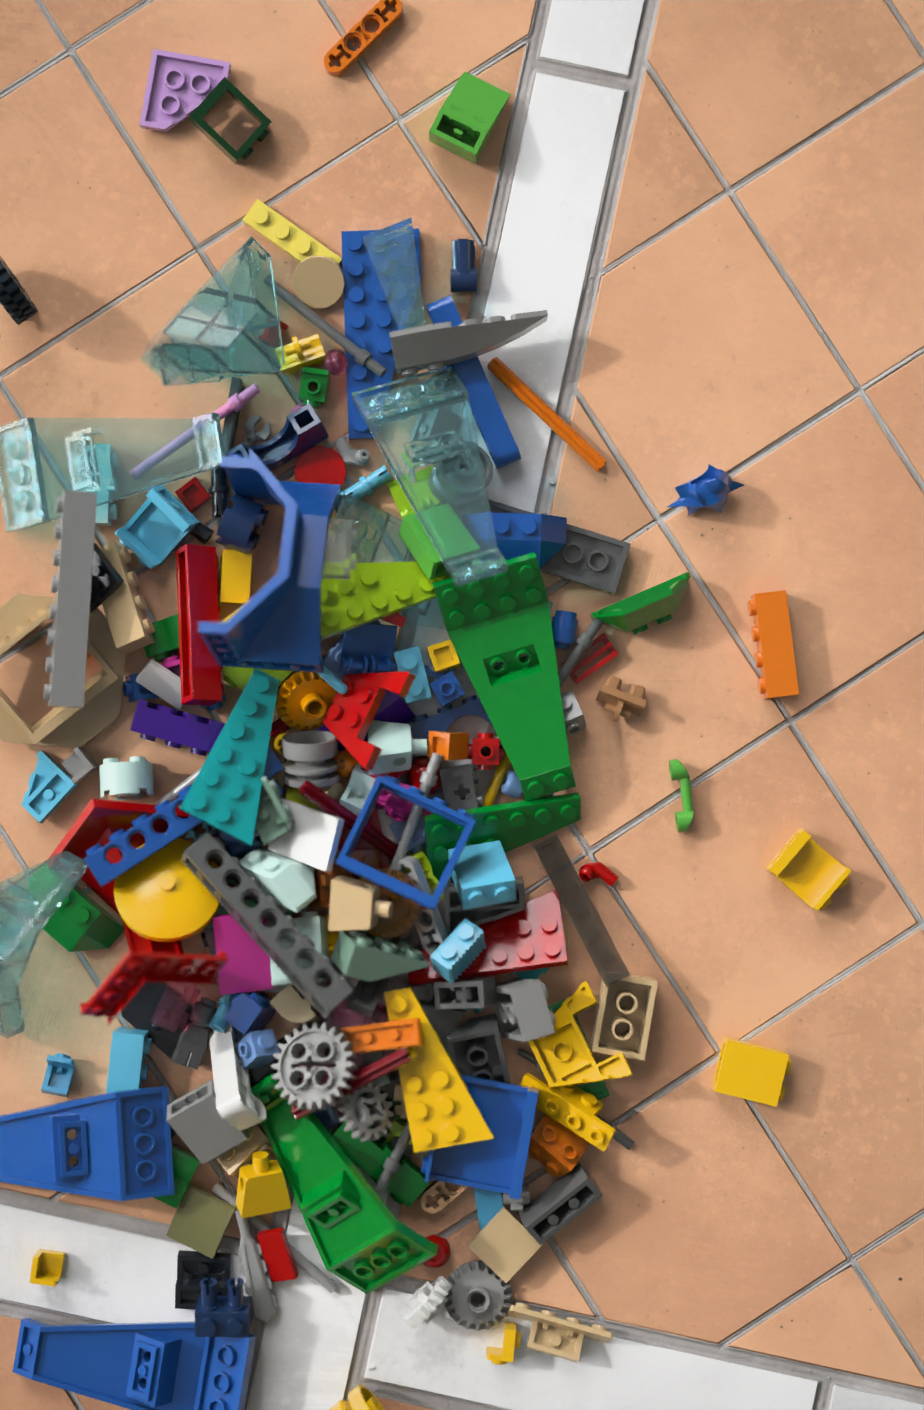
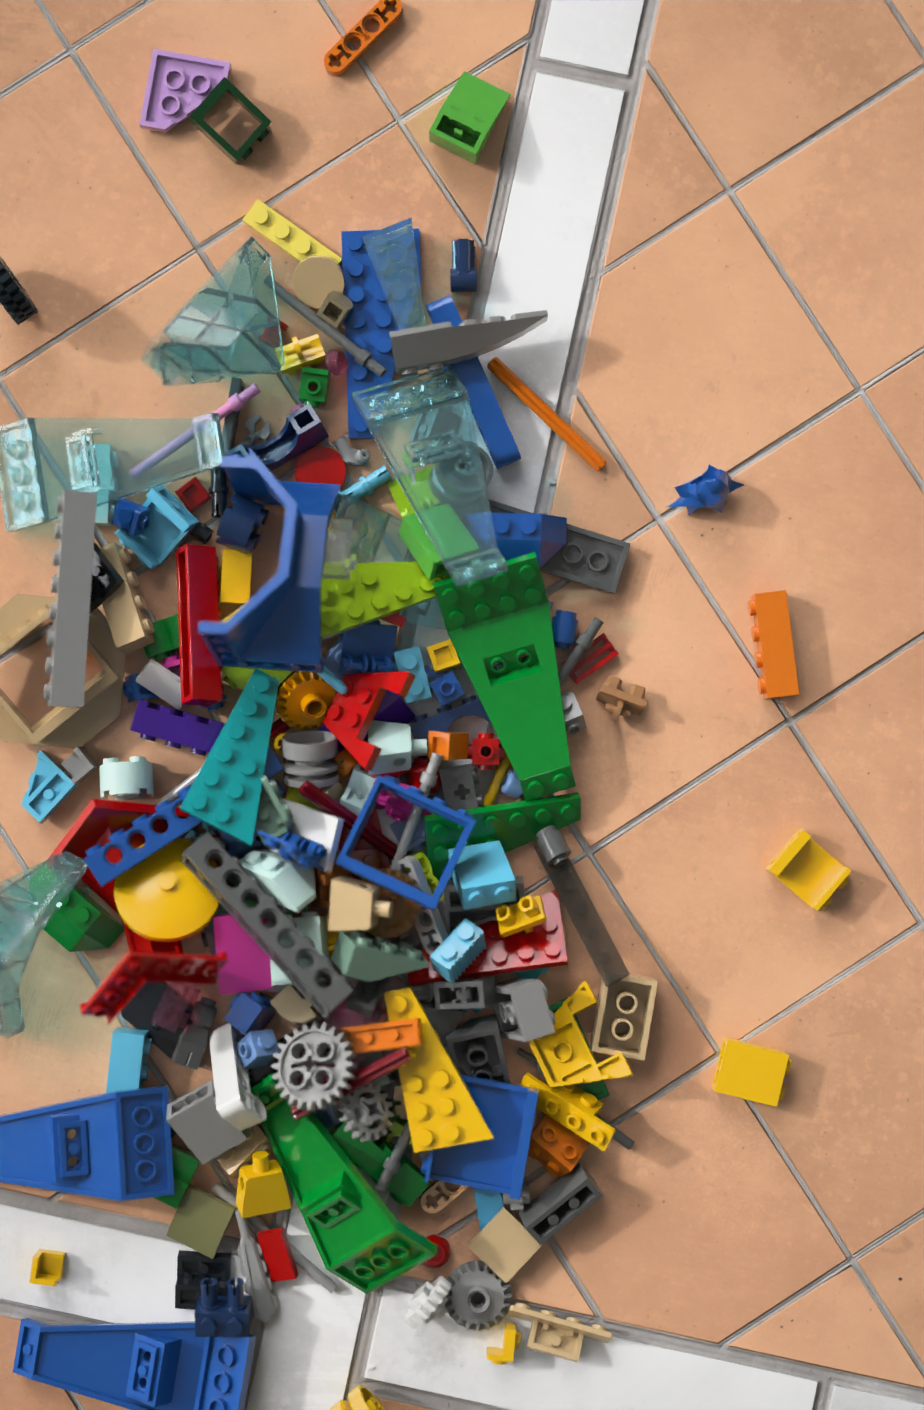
(58, 1075): dark azure bracket -> none
(131, 516): none -> blue bracket
(218, 1022): medium azure pin -> none
(296, 847): none -> blue hinge
(335, 309): none -> dark tan brick
(521, 916): none -> yellow hips
(553, 845): none -> dark grey brick
(597, 870): red arm -> none
(645, 607): green wedge -> none
(682, 818): bright green bar -> none

